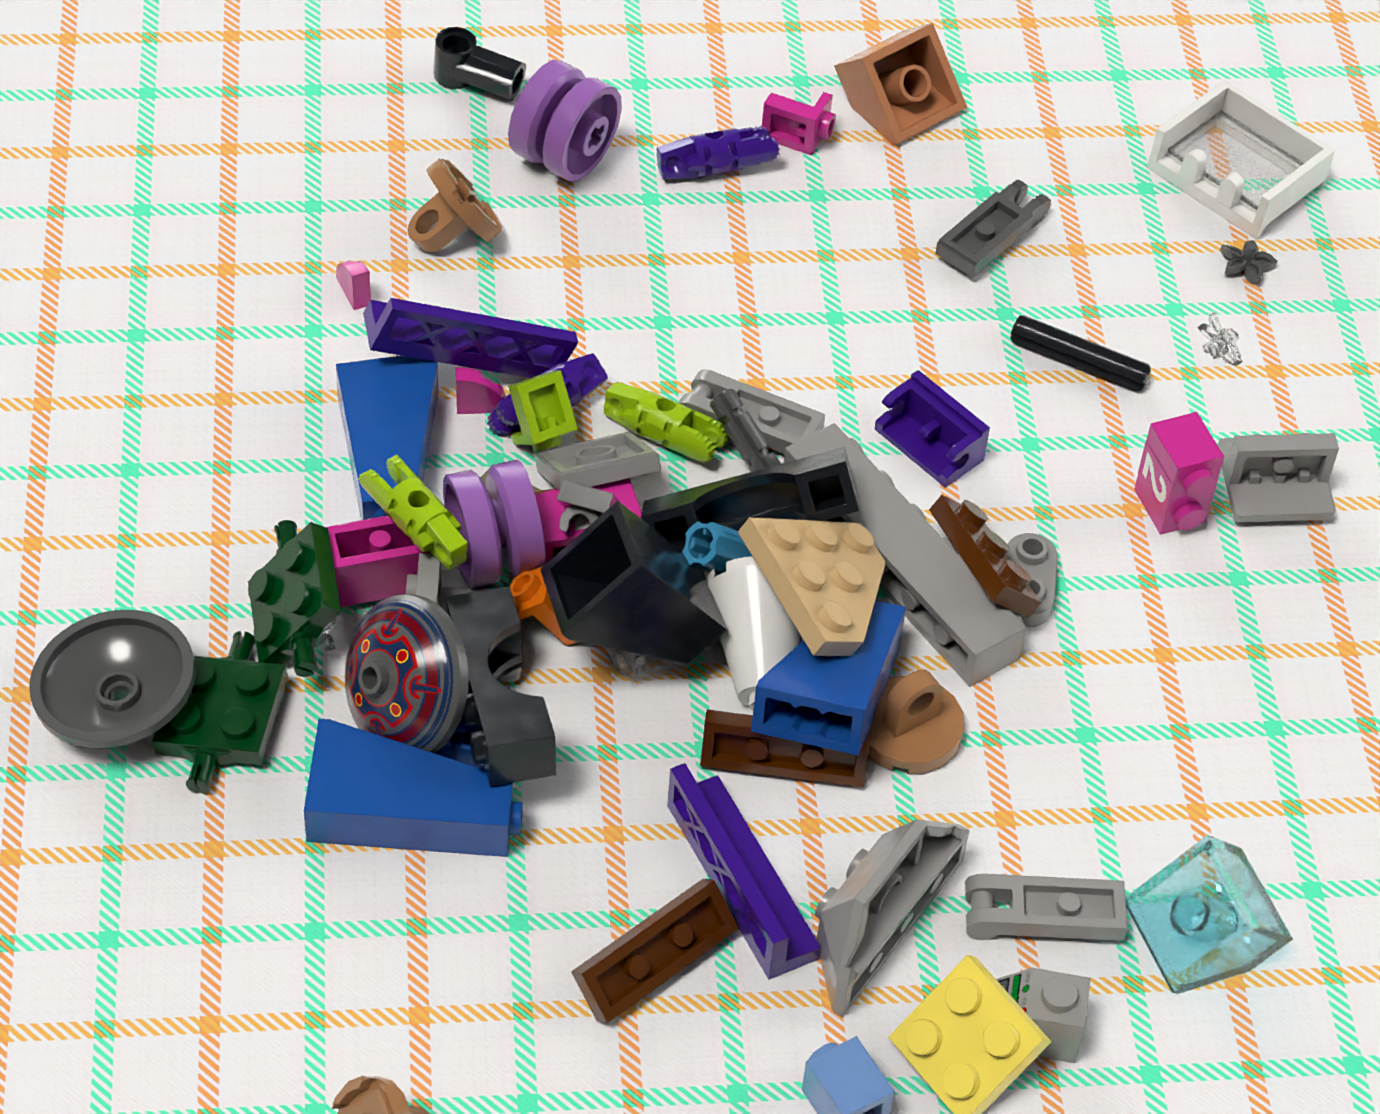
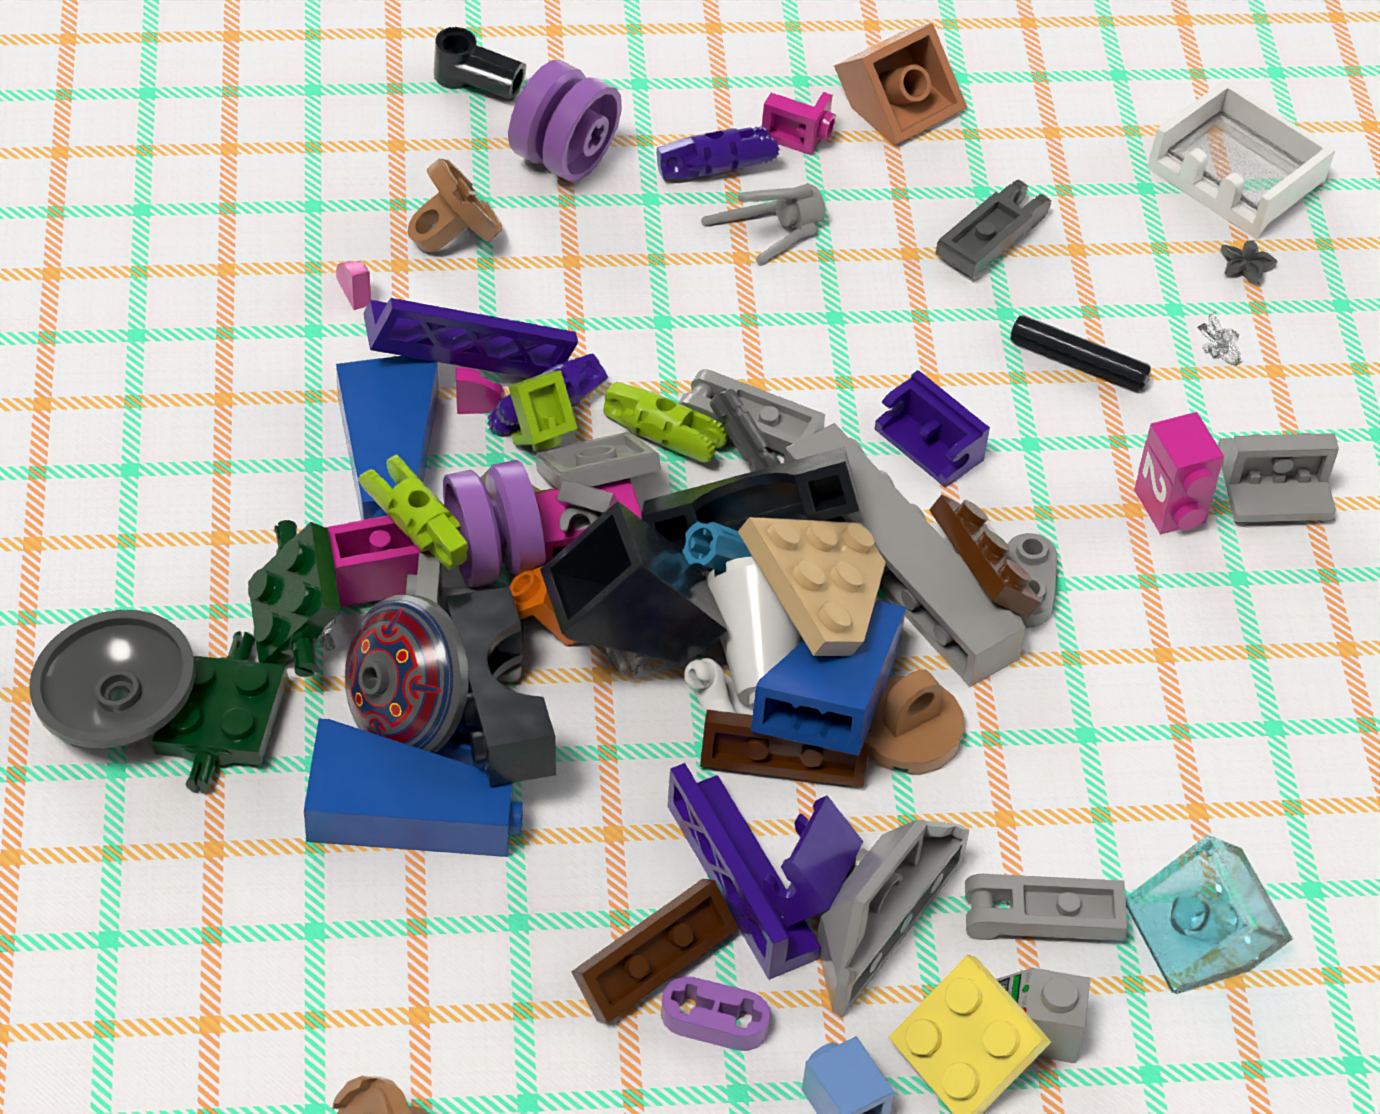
(709, 685): none -> white arm
(715, 1013): none -> medium lavender beam
(794, 207): none -> light grey plant
(816, 864): none -> dark purple hinge

